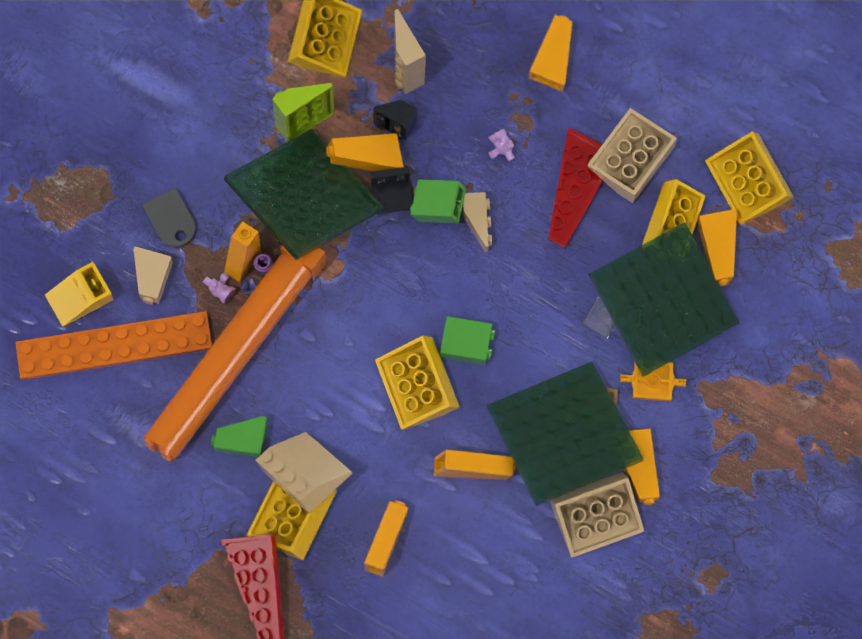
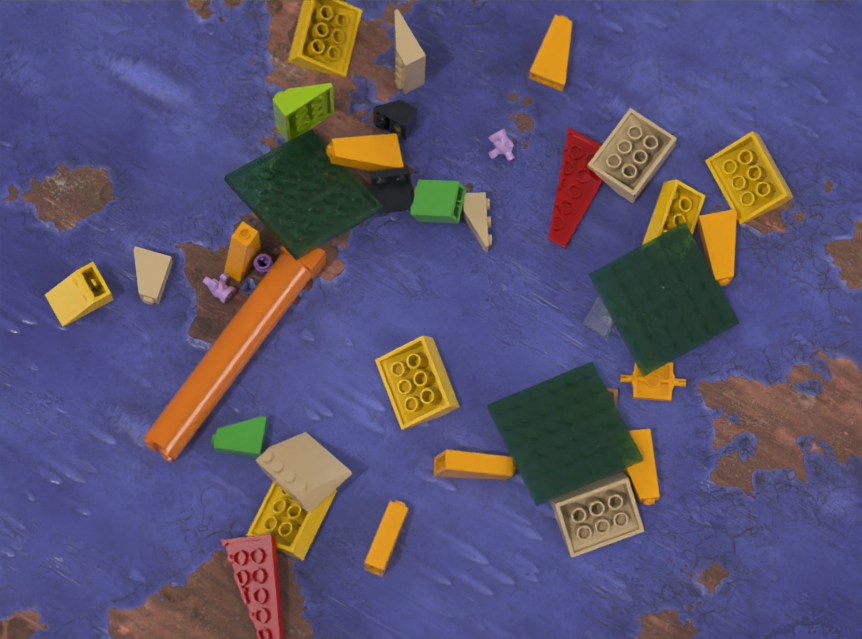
(113, 345): orange plate -> none
(169, 218): dark grey tile -> none
(466, 340): bright green brick -> none

